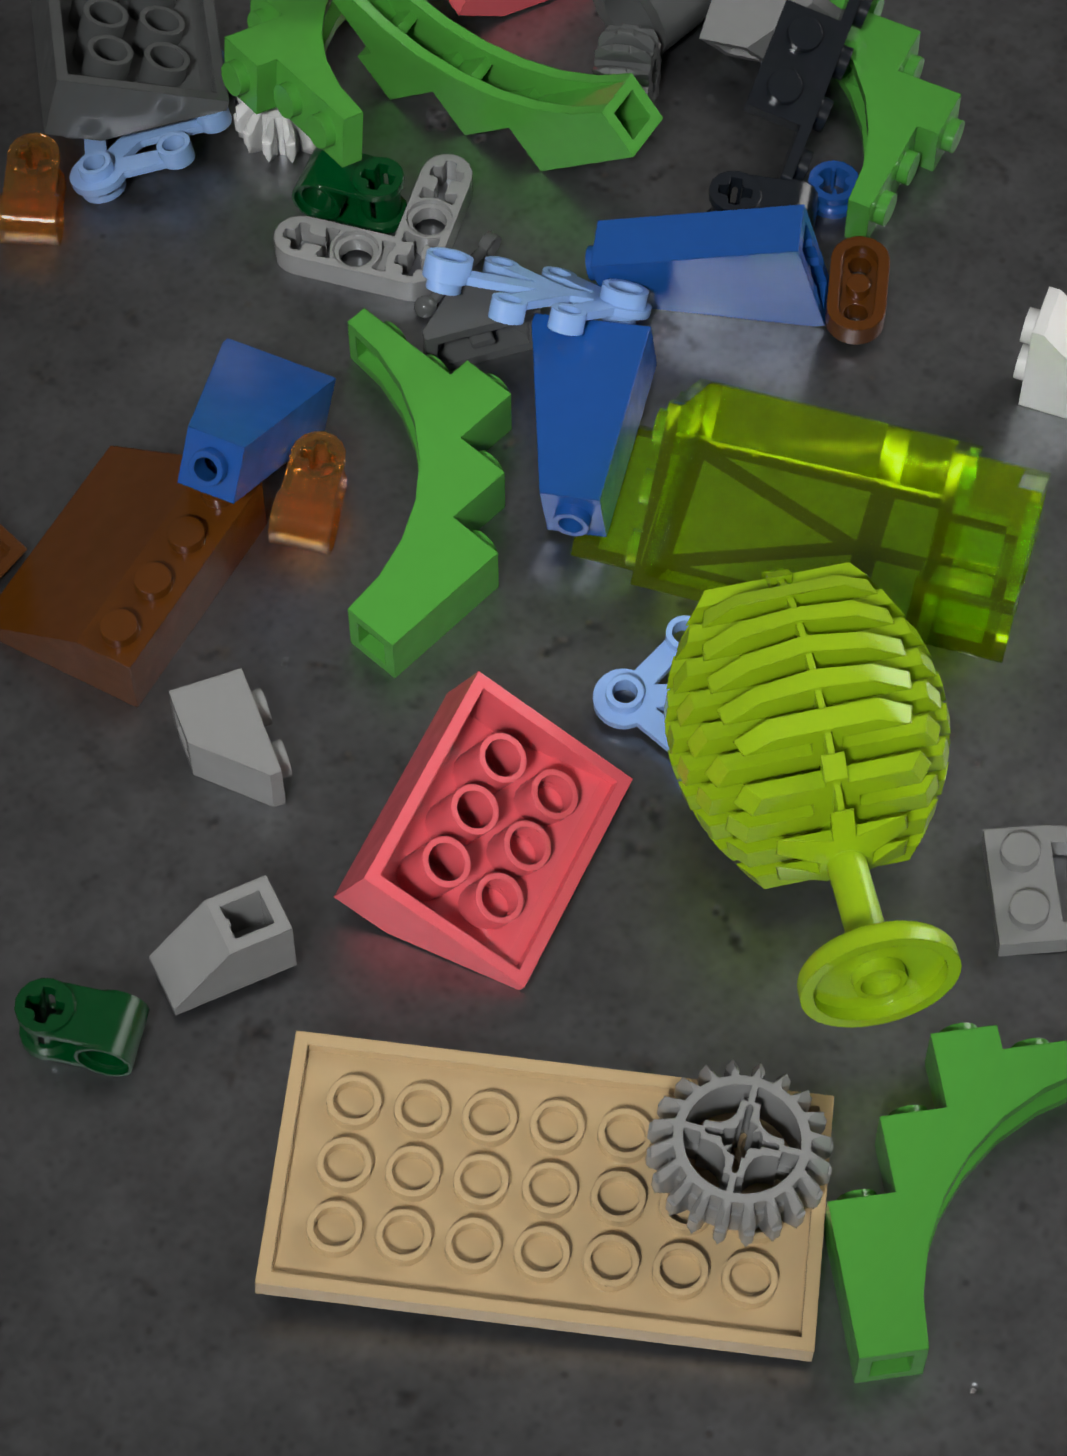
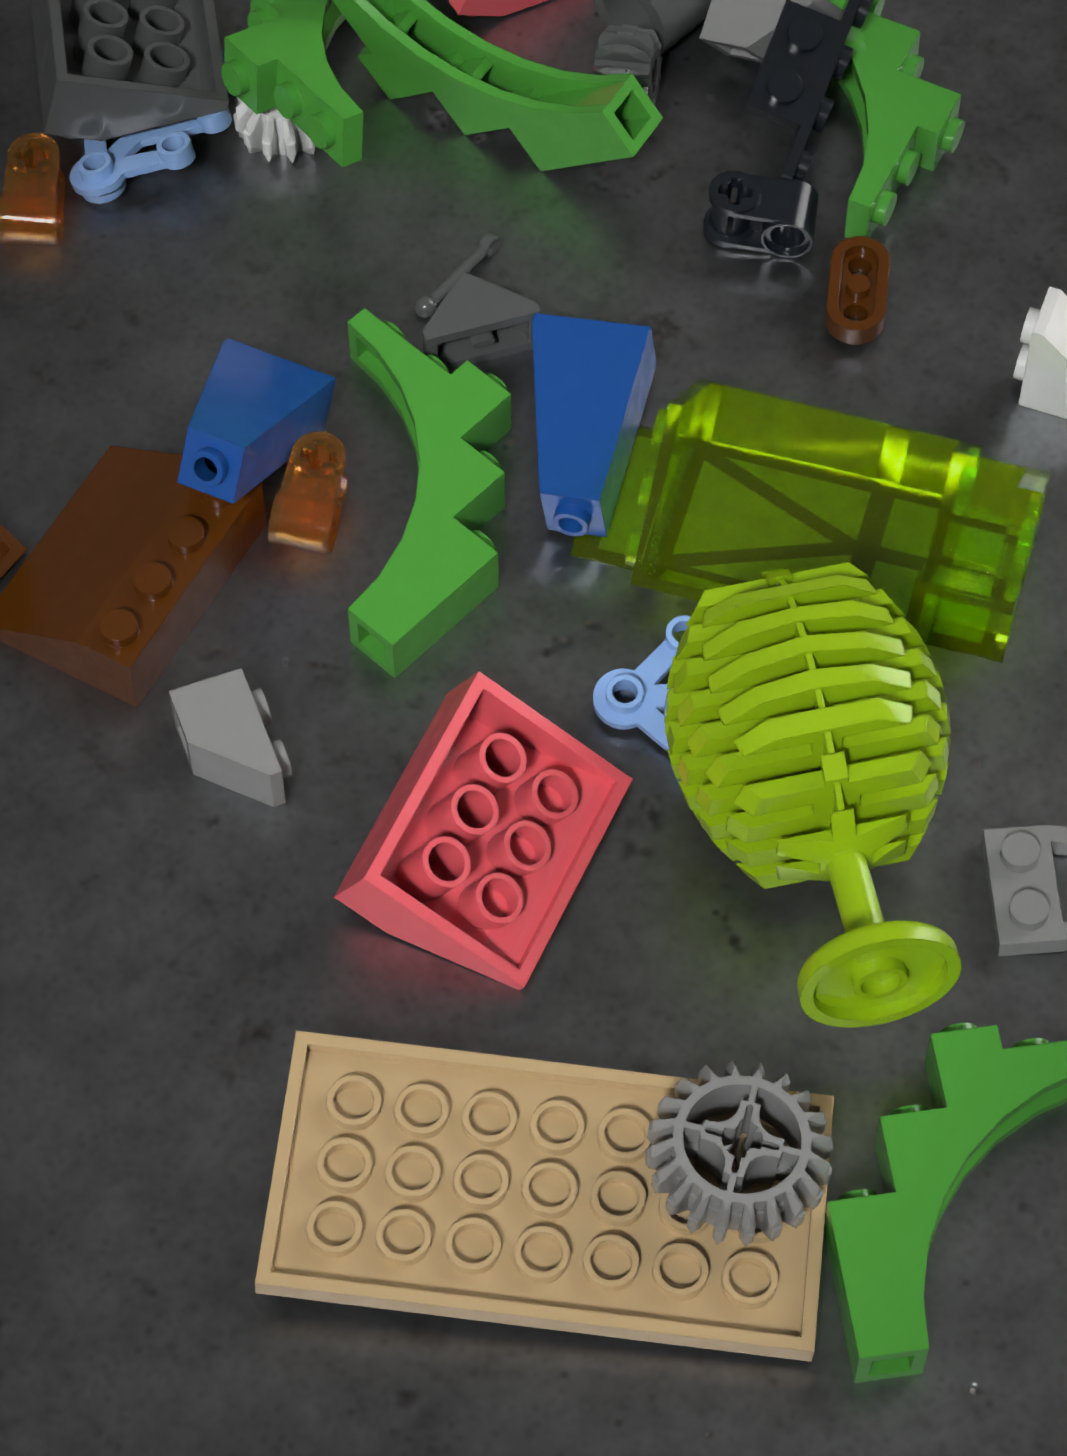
(84, 1025): dark green piece -> none
(225, 946): light grey slope -> none
(351, 192): dark green piece -> none
(389, 253): light grey beam -> none
(555, 287): light blue plant -> none
(719, 263): blue slope -> none
(833, 174): blue bush -> none

